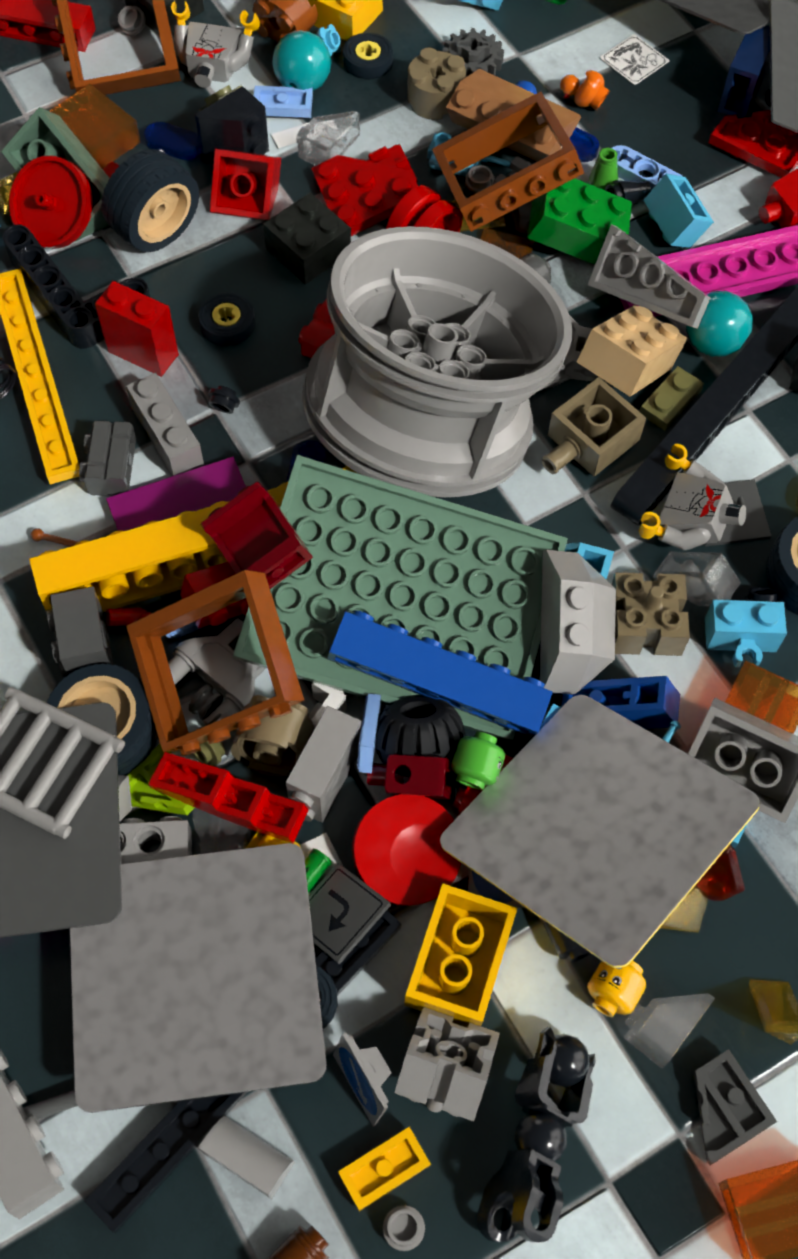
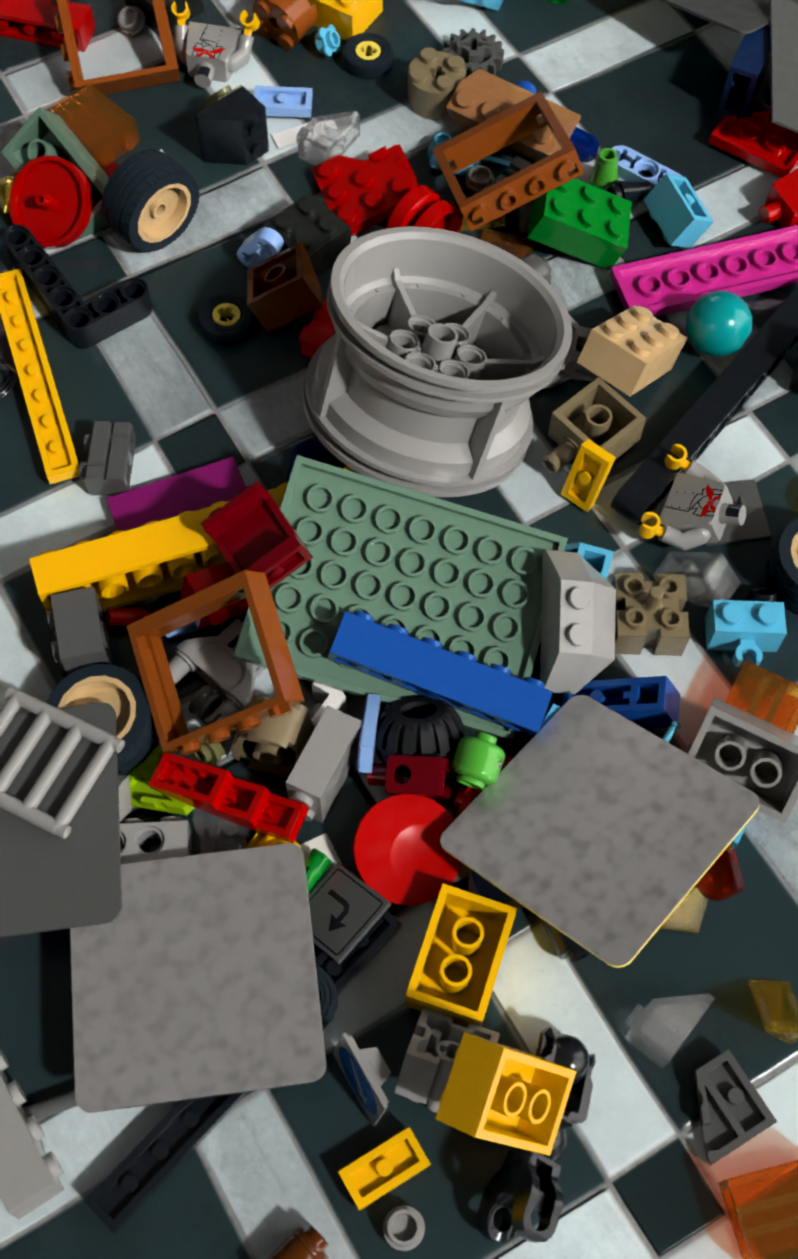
(38, 535): dark orange hinge -> none
(137, 328): red brick -> none
(165, 425): light grey brick -> none
(172, 140): clear blue tile -> none
(223, 399): black plate -> none
(244, 183): red slope -> none
(246, 1156): light grey brick -> none
(260, 246): none -> light blue beam
(283, 288): none -> reddish brown slope
(301, 61): teal piece -> none
(505, 1095): none -> yellow brick
(587, 475): none -> yellow plate
(589, 93): orange animal -> none
(616, 988): yellow head -> none
(634, 59): white sticker -> none
(645, 280): light grey wing -> none
(671, 398): olive plate -> none

